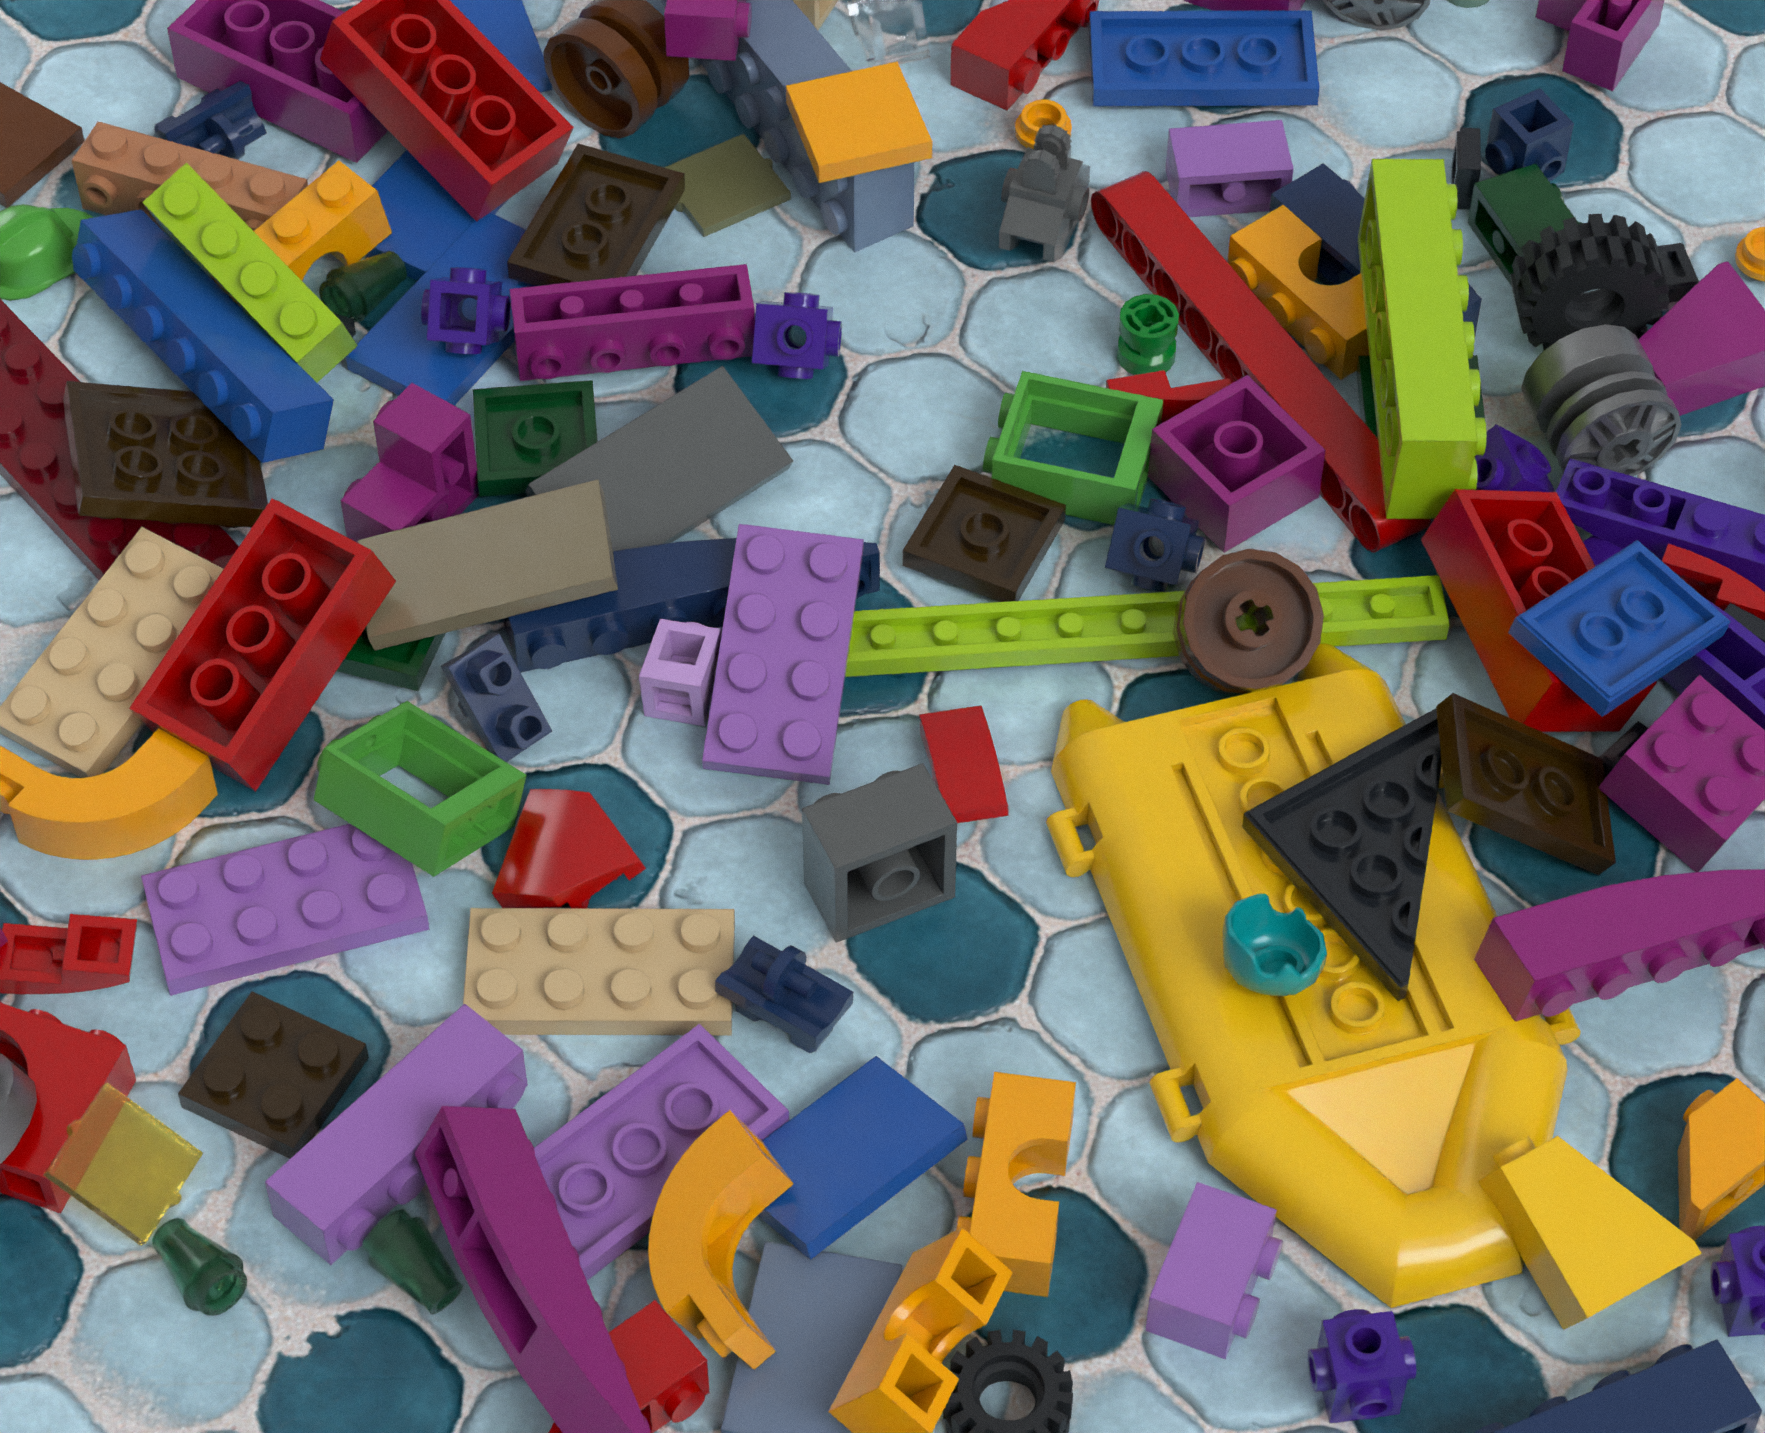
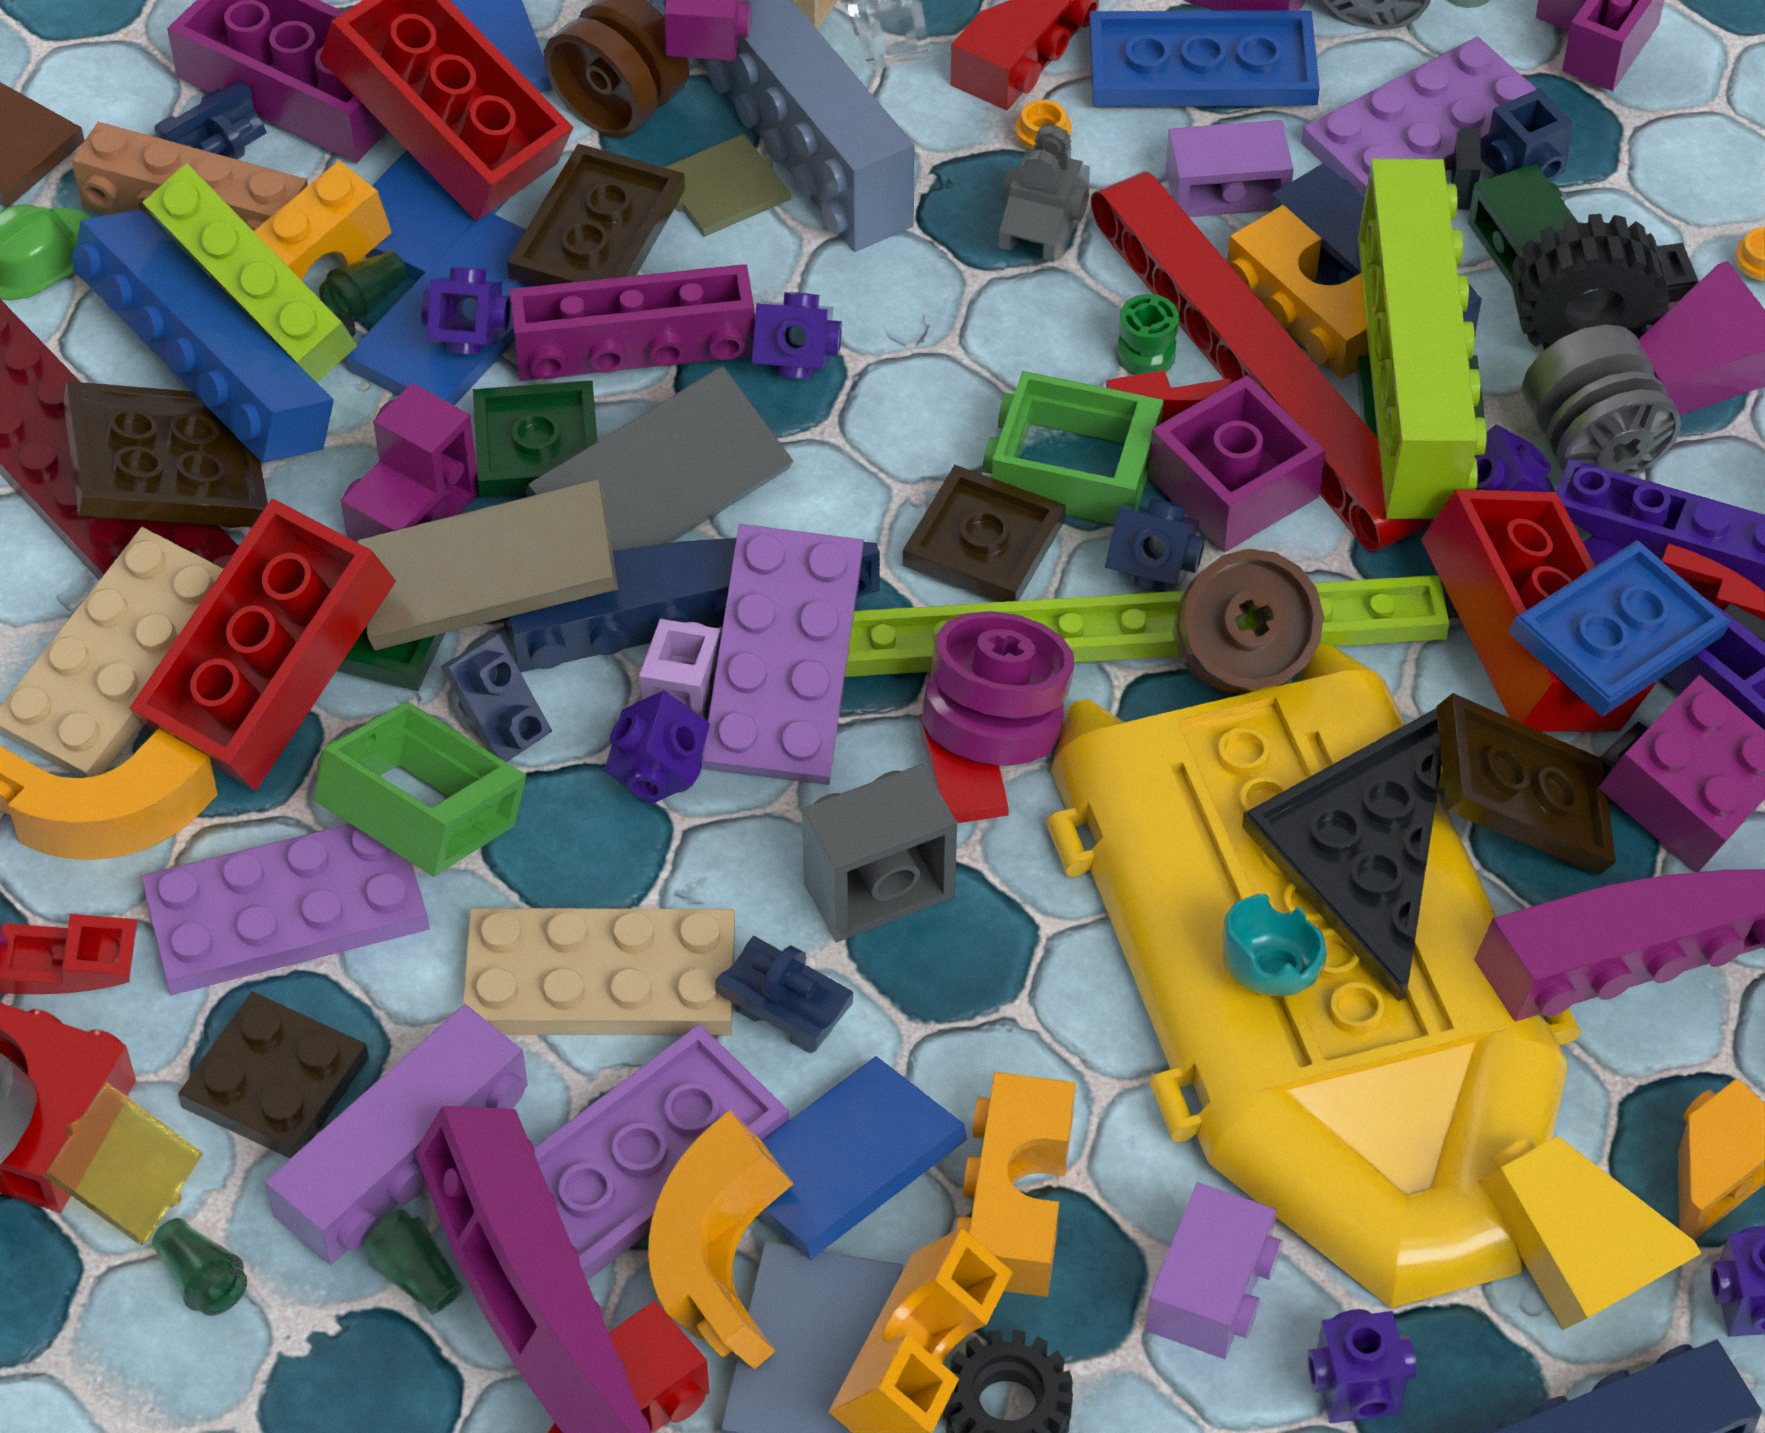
(562, 852): red slope -> none
(657, 747): none -> dark purple brick
(858, 122): light orange tile -> none
(997, 688): none -> magenta wheel
(1416, 113): none -> medium lavender plate

